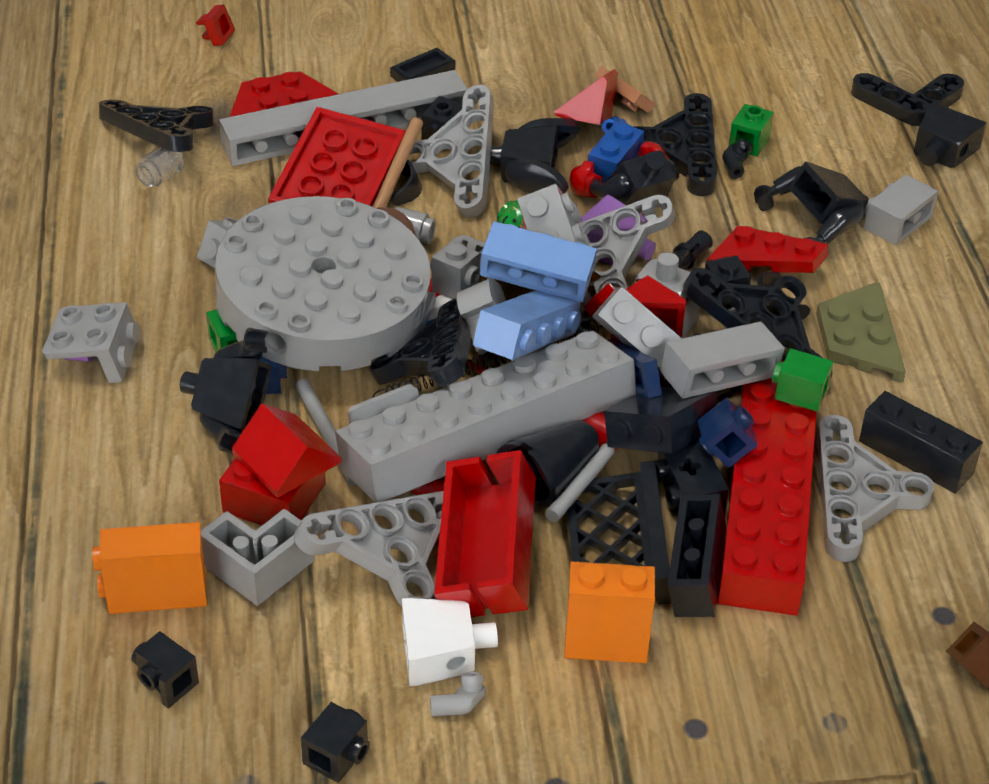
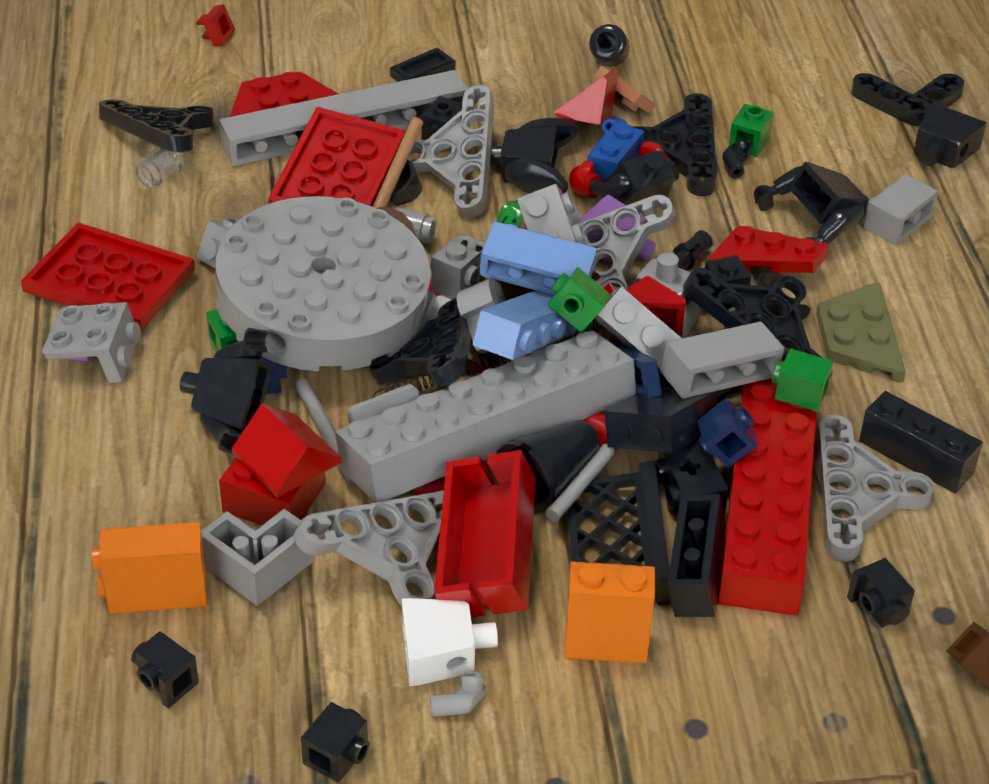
(108, 268): none -> red plate
(578, 298): none -> green brick
(609, 45): none -> black head
(881, 592): none -> black brick

